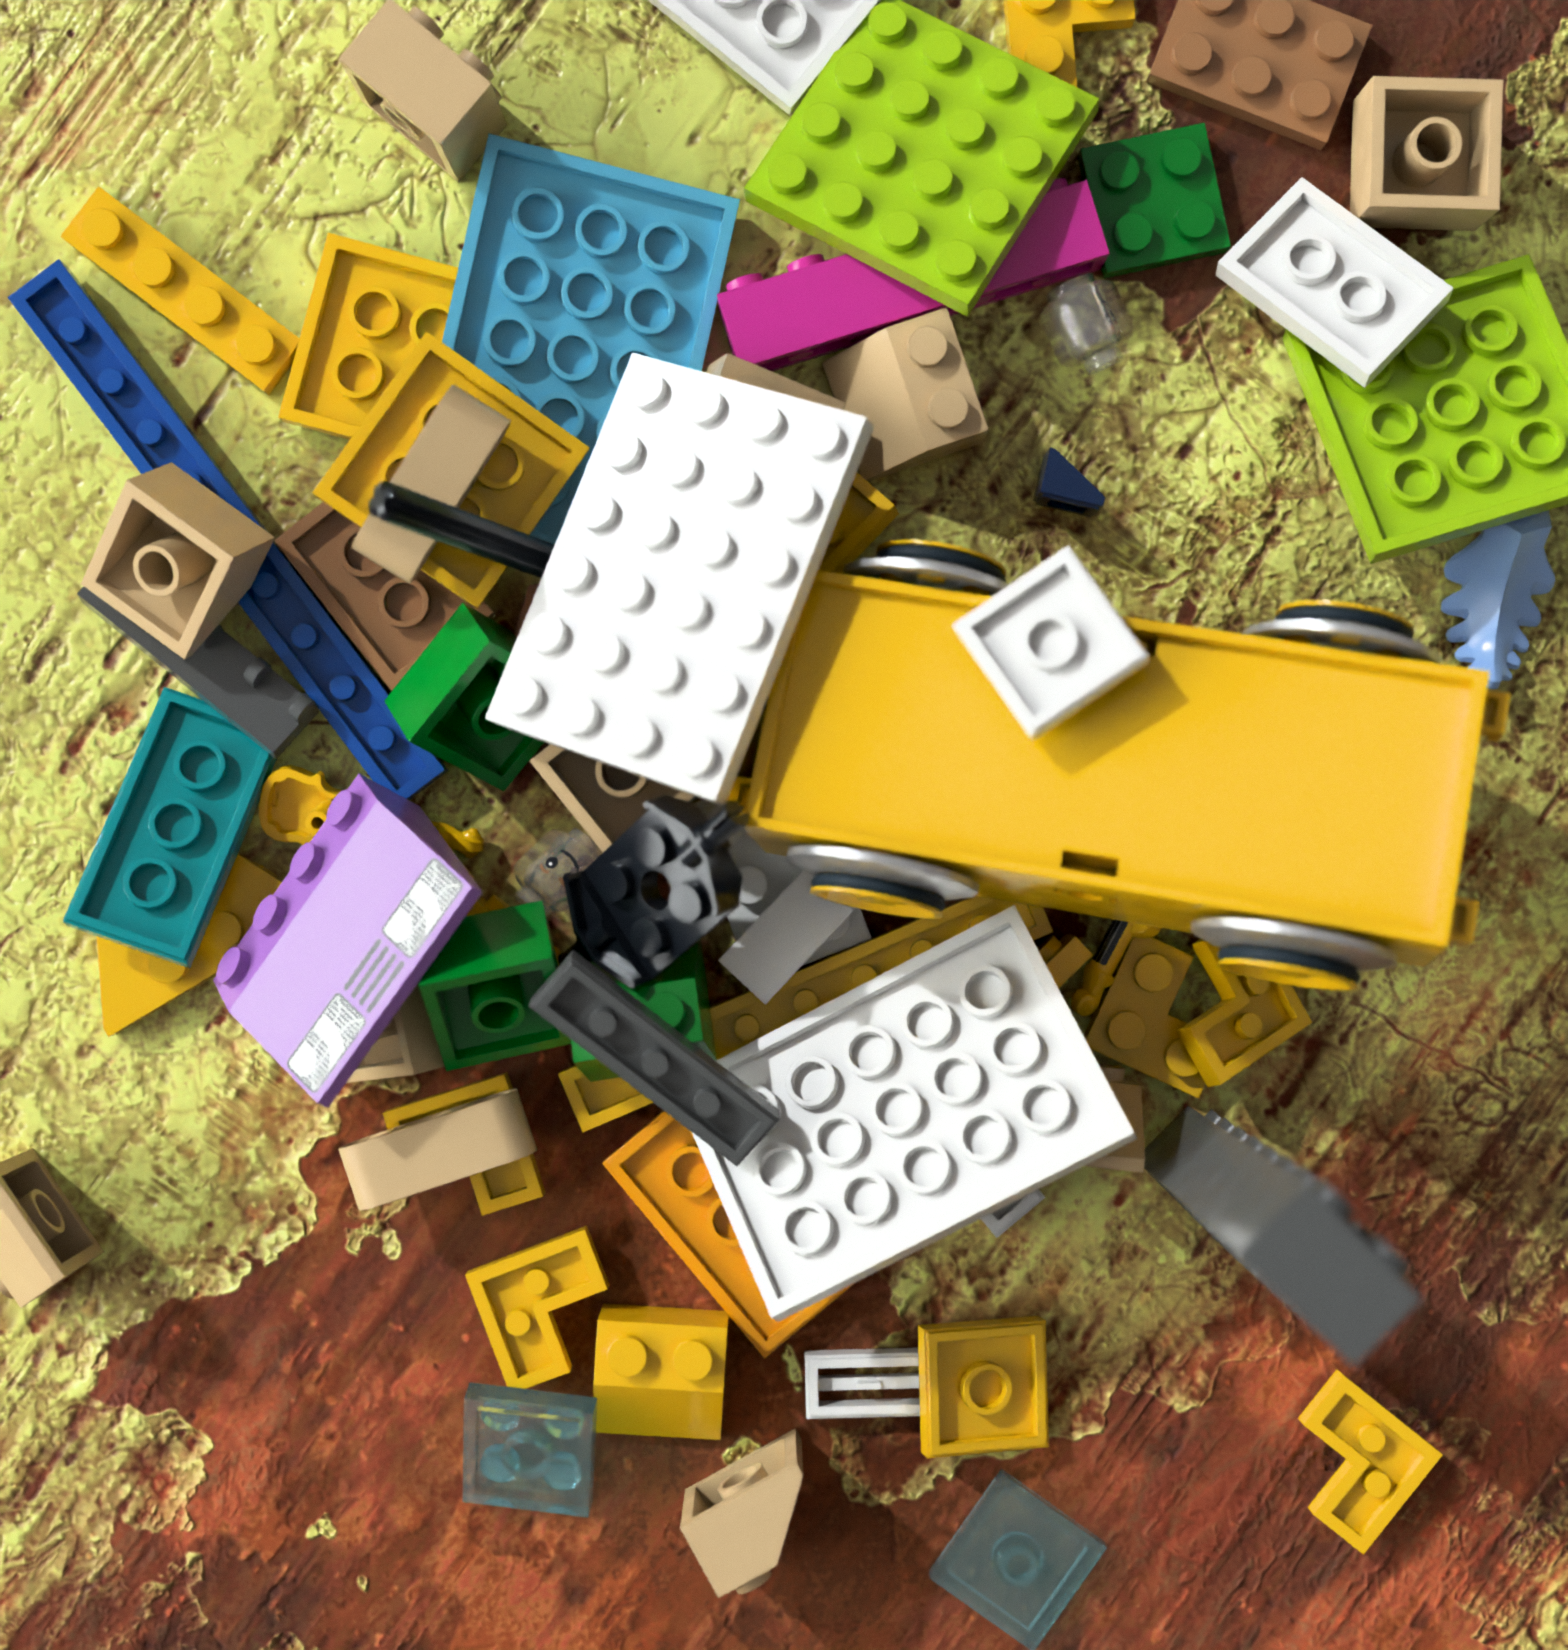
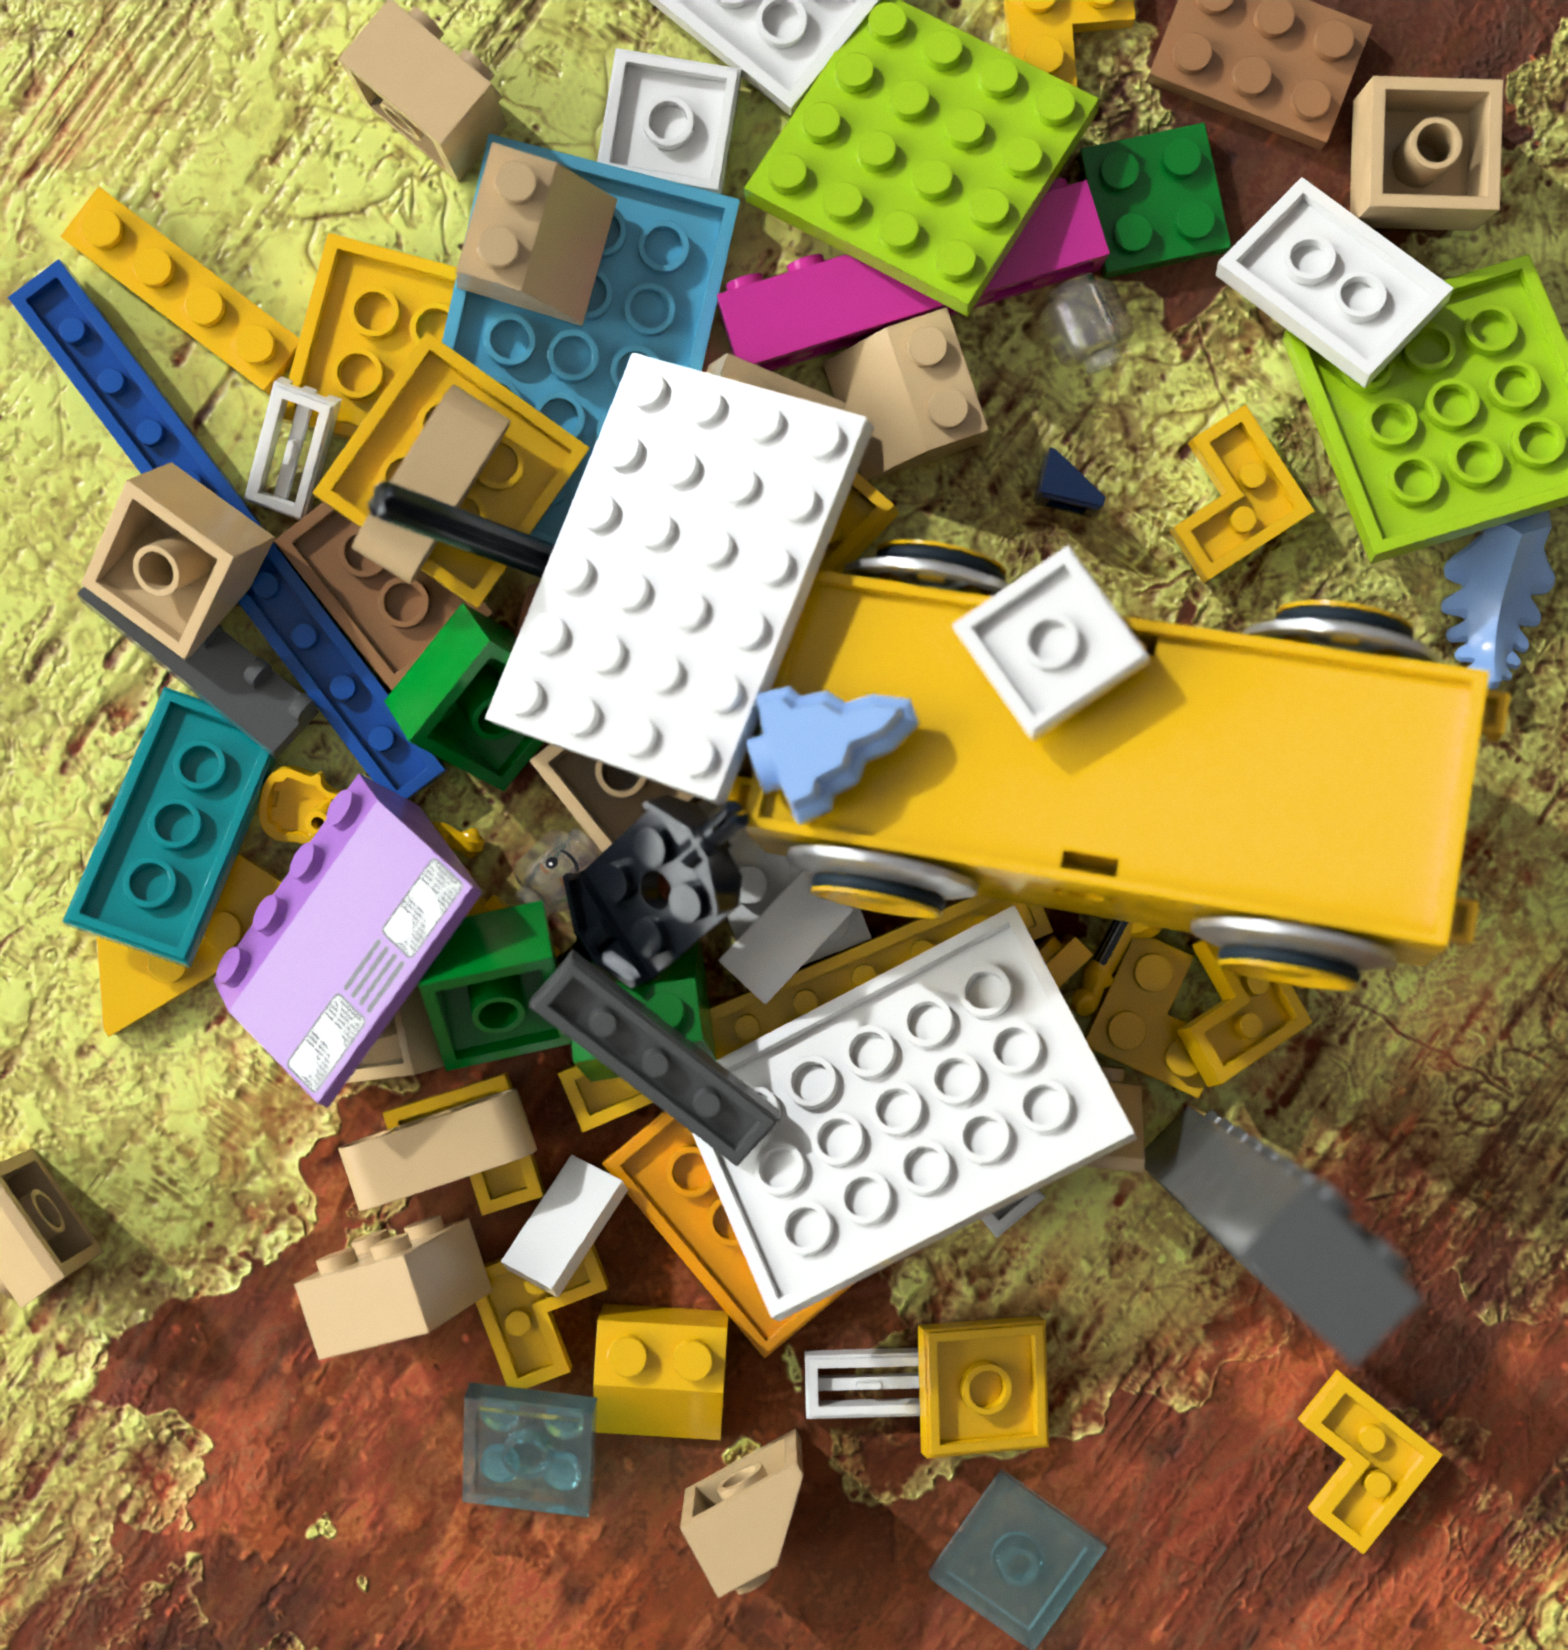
(306, 401): none -> white tile
(392, 1286): none -> tan brick
(535, 235): none -> tan slope
(564, 1225): none -> white tile
(670, 118): none -> white plate
(821, 744): none -> light blue rock
(1255, 498): none -> yellow plate

